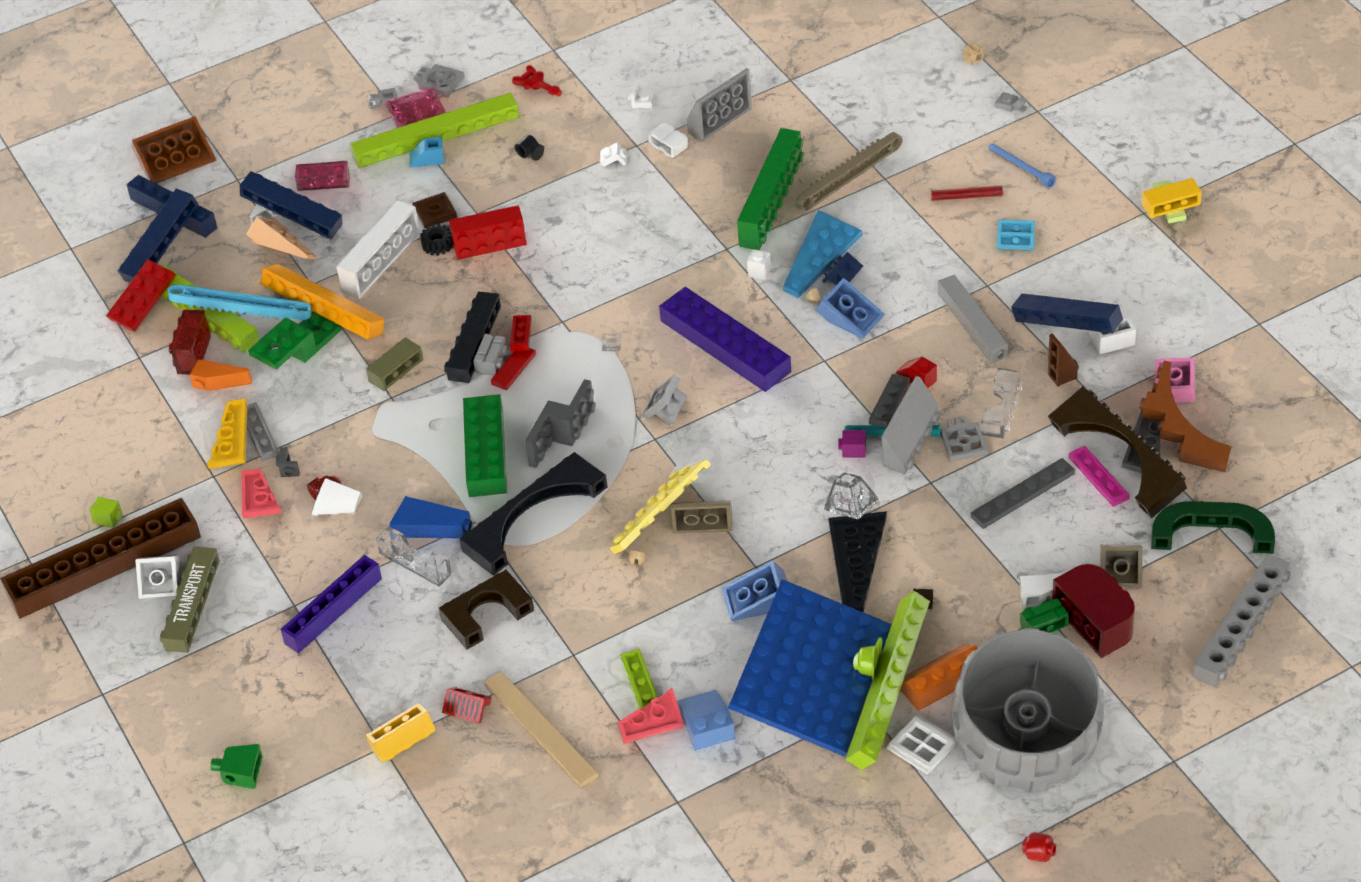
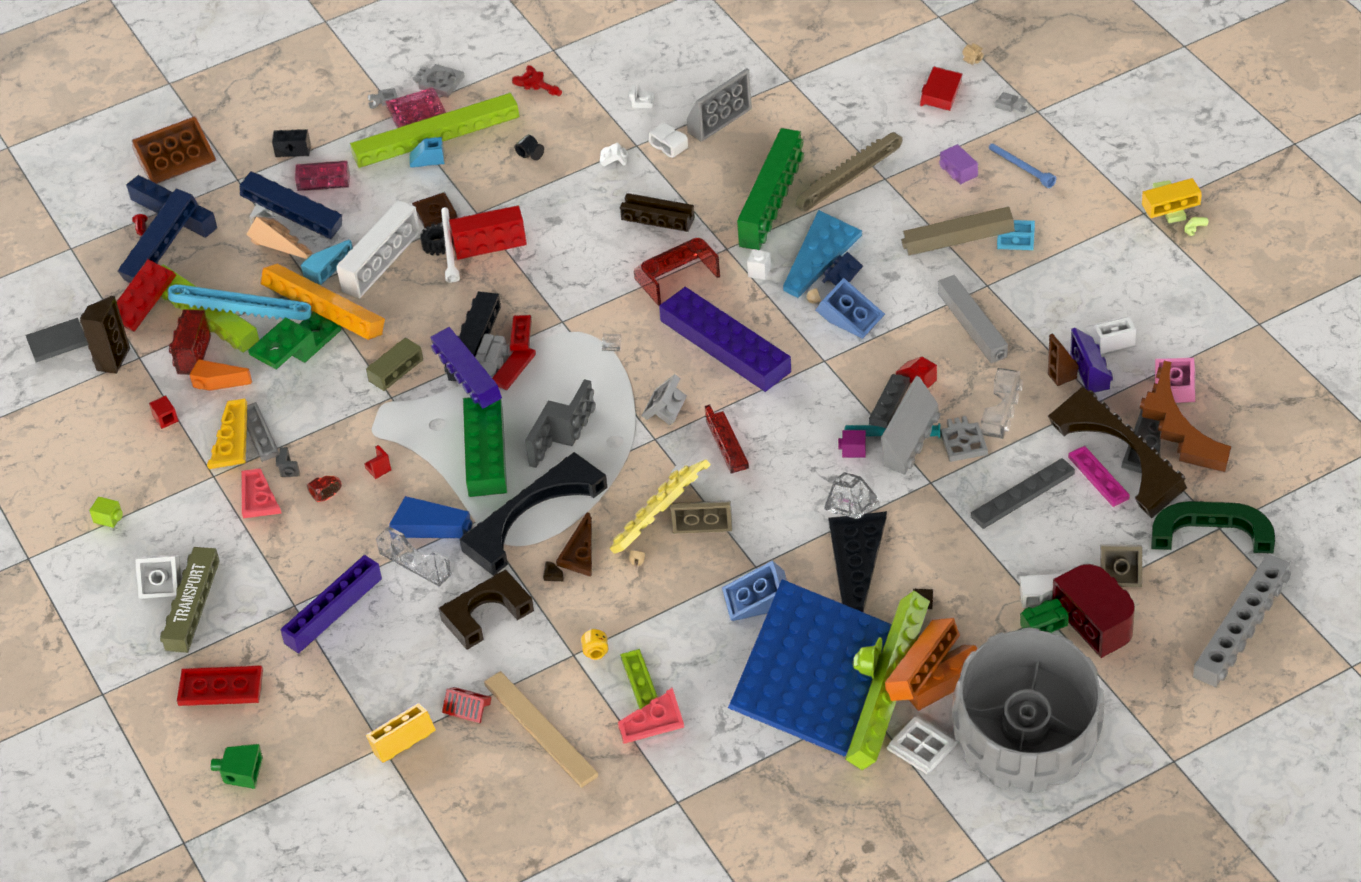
(56, 340): none -> dark grey tile
(100, 557): reddish brown brick -> none
(105, 335): none -> dark brown slope
(139, 220): none -> red piece
(163, 412): none -> red brick
(220, 685): none -> red plate
(291, 143): none -> black brick
(323, 263): none -> medium azure slope
(336, 499): white slope -> none
(379, 465): none -> red panel
(451, 273): none -> white piece
(465, 368): none -> dark purple brick
(552, 572): none -> dark brown tile
(578, 551): none -> reddish brown wing
(594, 644): none -> yellow head
(657, 212): none -> dark brown brick
(672, 259): none -> clear red windscreen
(706, 719): medium blue slope -> none
(726, 440): none -> clear red fence
(922, 659): none -> orange brick
(941, 88): none -> red container
(958, 164): none -> medium lavender brick
(958, 231): none -> dark tan brick
(968, 192): red axle -> none
(1039, 847): red head -> none
(1067, 313): dark blue brick -> none
(1091, 364): none -> dark purple slope
(1190, 227): none -> yellowish green arm

